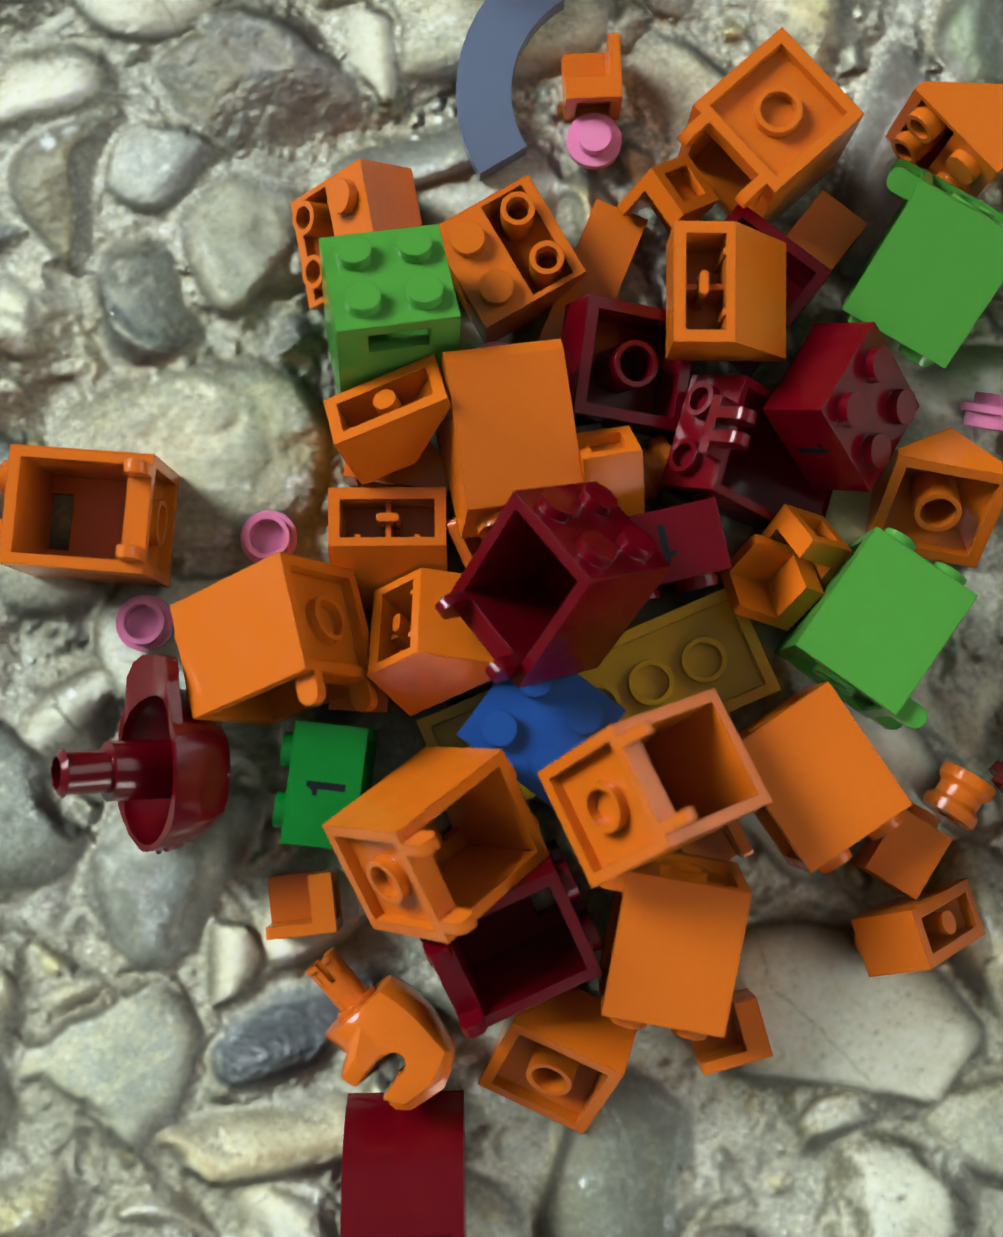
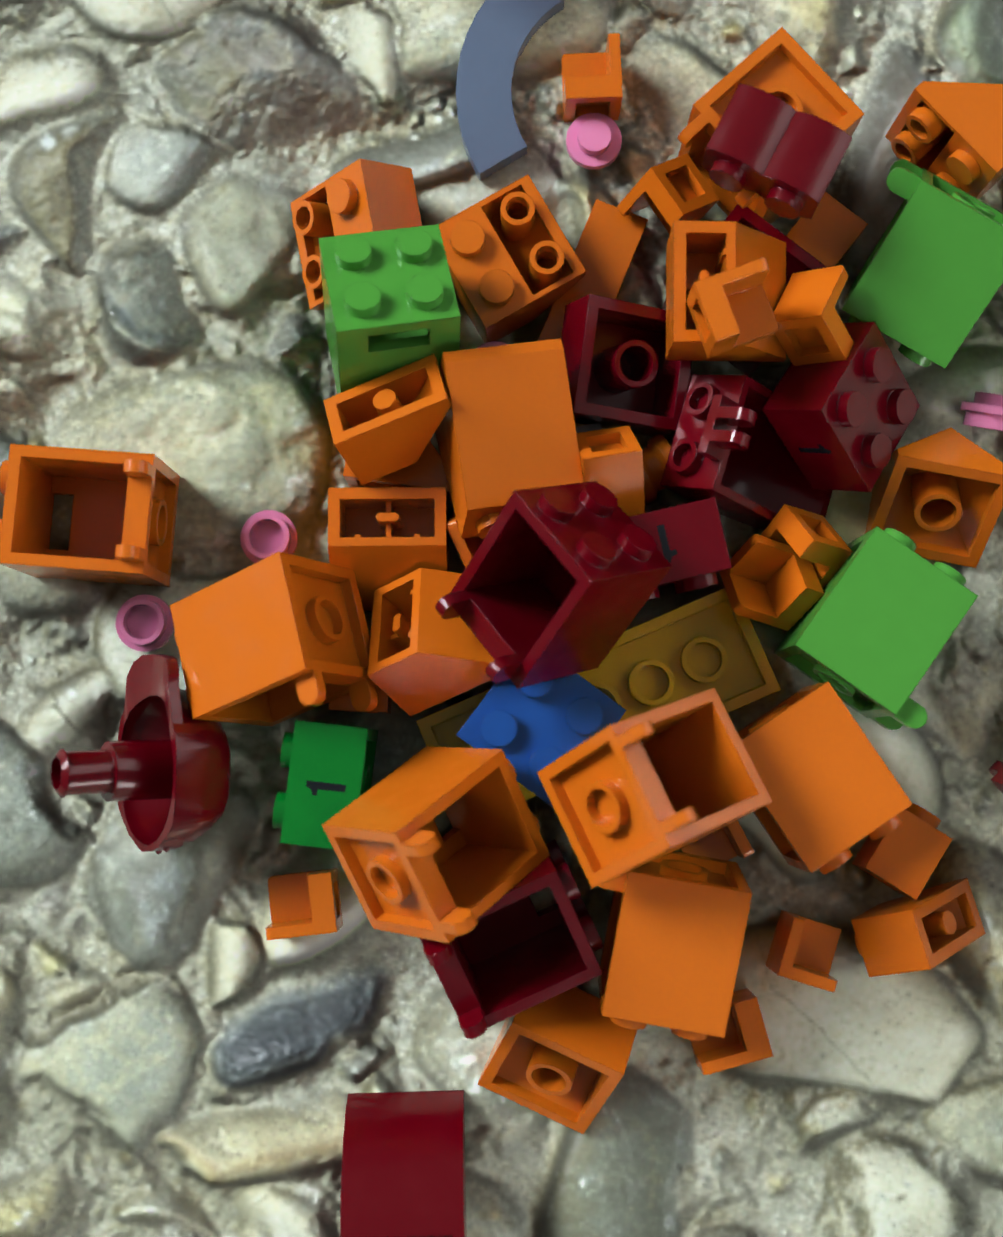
(386, 1021): orange piece -> none
(732, 308): none -> orange panel
(774, 152): none -> dark red brick
(804, 950): none -> orange panel
(808, 318): none -> orange panel
(958, 795): orange wheel -> none

